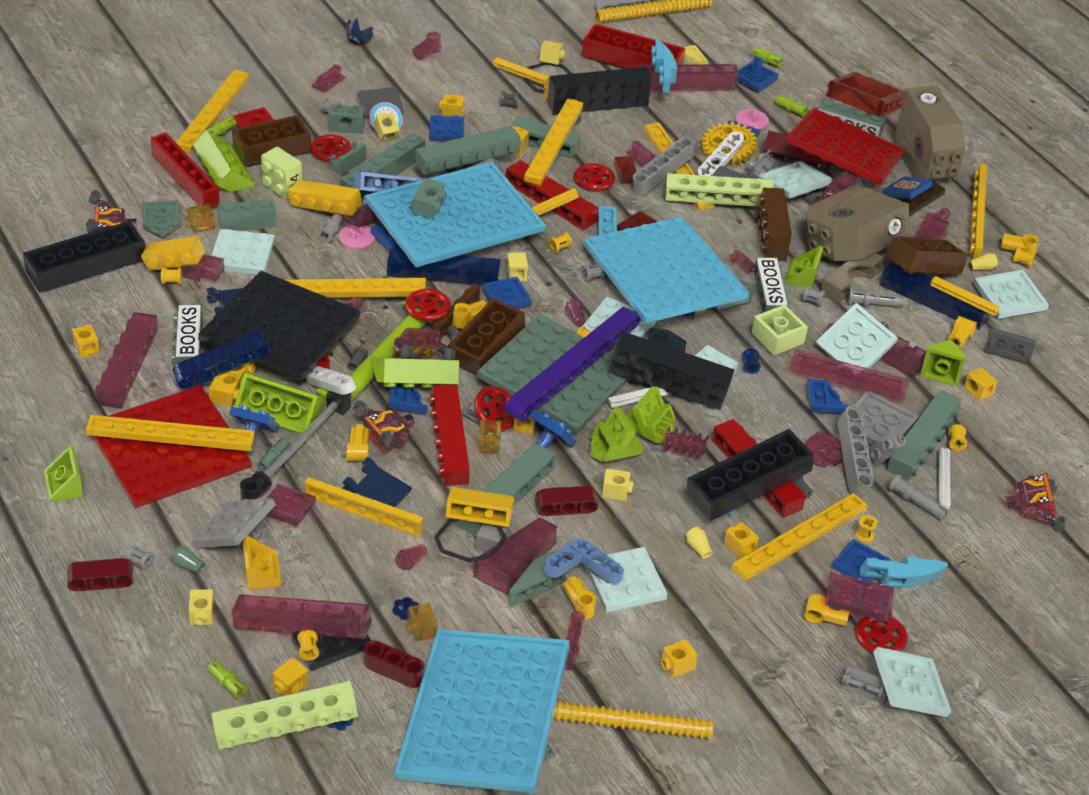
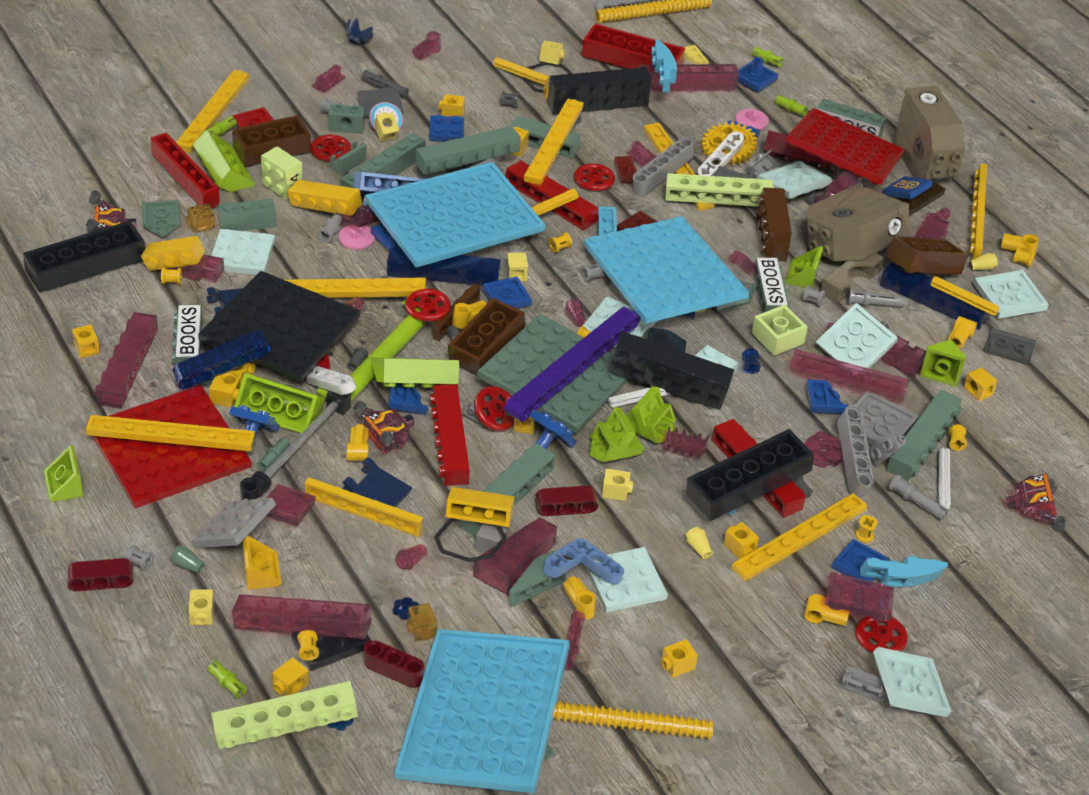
(369, 77): none -> dark grey pin
(421, 344): clear pink torso -> none
(428, 198): sand green brick -> none
(490, 436): clear yellow brick -> none
(866, 94): clear red window -> none

